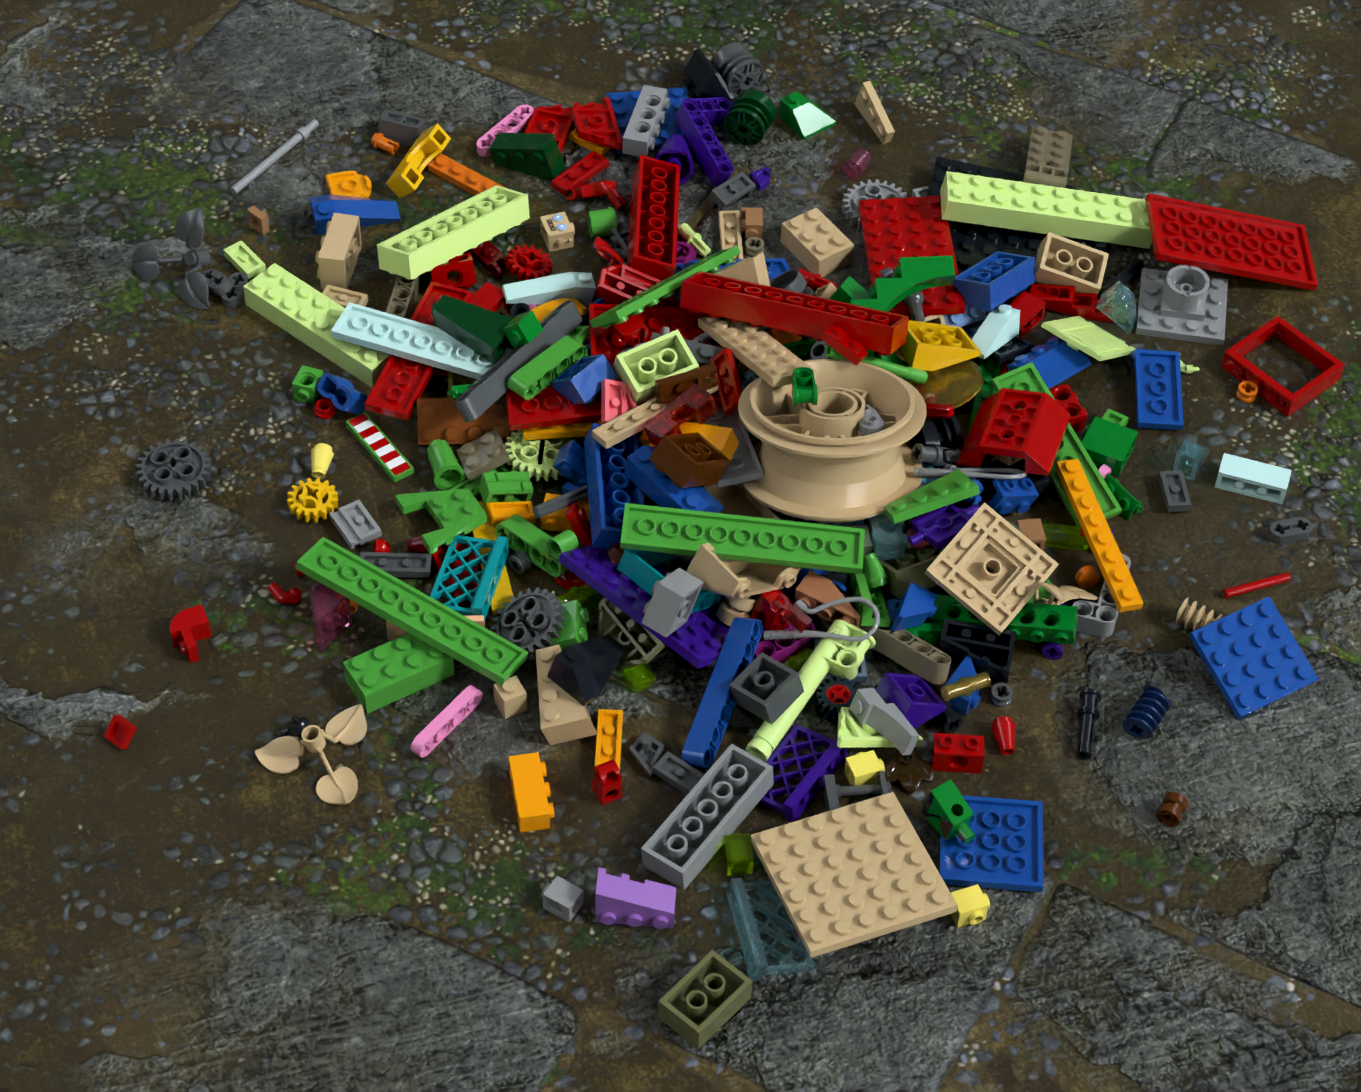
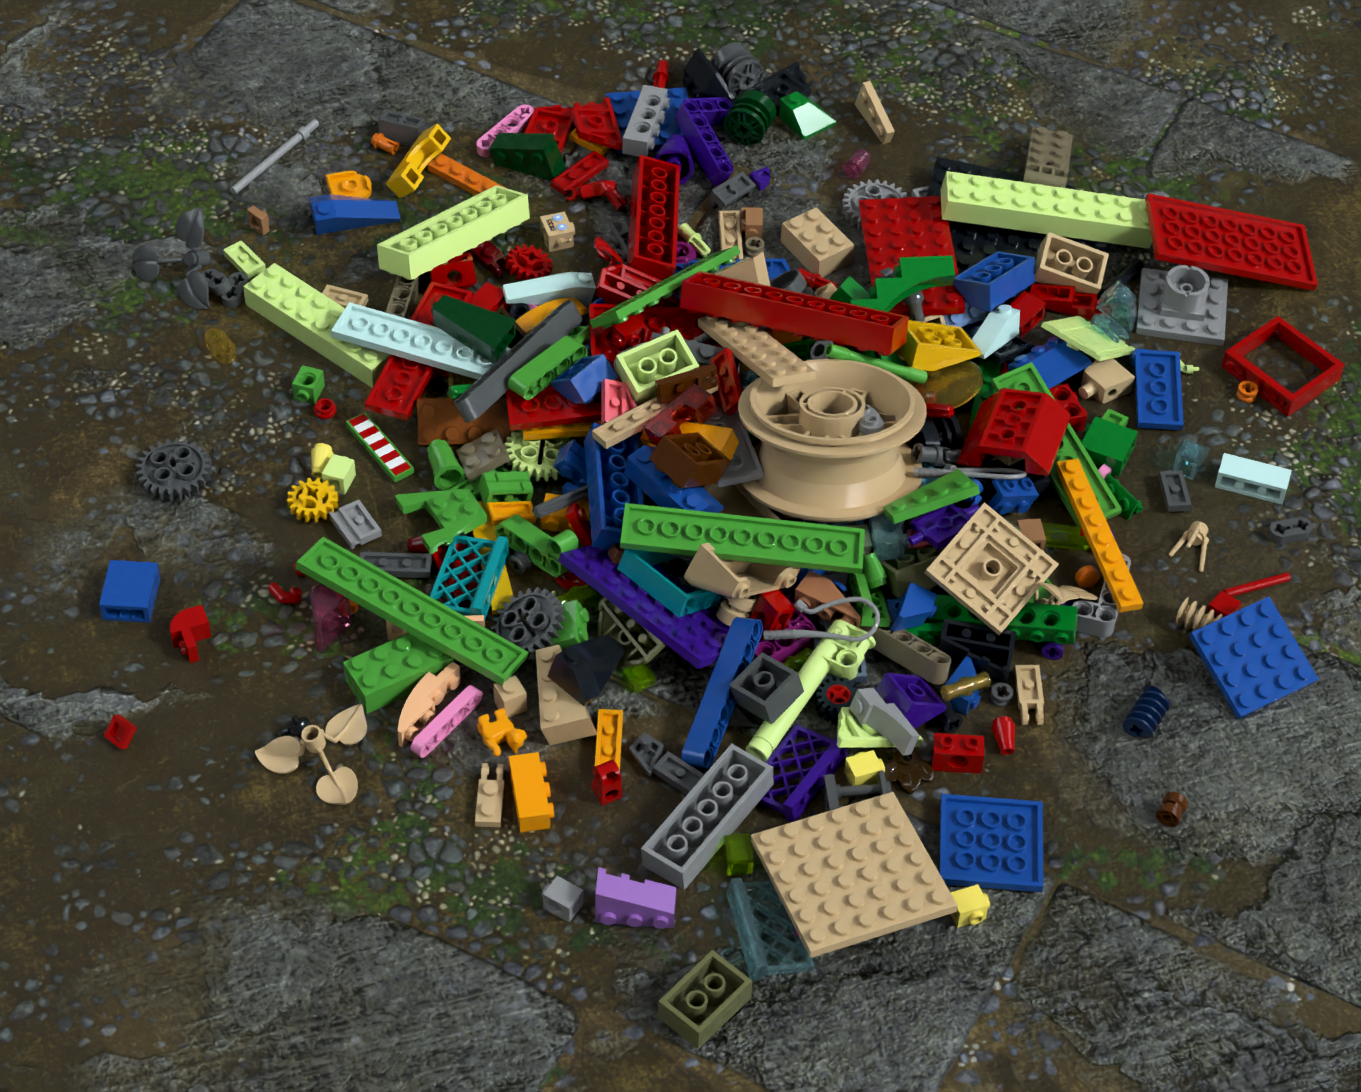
(129, 591): none -> blue brick
(223, 343): none -> clear yellow beam
(339, 251): tan brick -> none
(339, 472): none -> yellowish green brick
(342, 393): blue brick -> none
(381, 546): red hinge -> none
(420, 705): none -> light nougat slope
(490, 798): none -> tan hinge
(500, 731): none -> light orange animal
(522, 329): green brick -> none
(601, 222): bright green piece -> none
(661, 75): none -> red axle
(671, 602): light grey brick -> none
(784, 83): none -> black wing
(790, 613): clear red bar -> none
(803, 386): green piece -> none
(844, 345): red plate -> none
(949, 812): green torso -> none
(1029, 692): none -> tan hinge
(1088, 714): black pin -> none
(1105, 325): none -> clear light blue plate
(1106, 381): none -> tan torso
(1195, 536): none -> tan plant
(1224, 604): none -> red tile

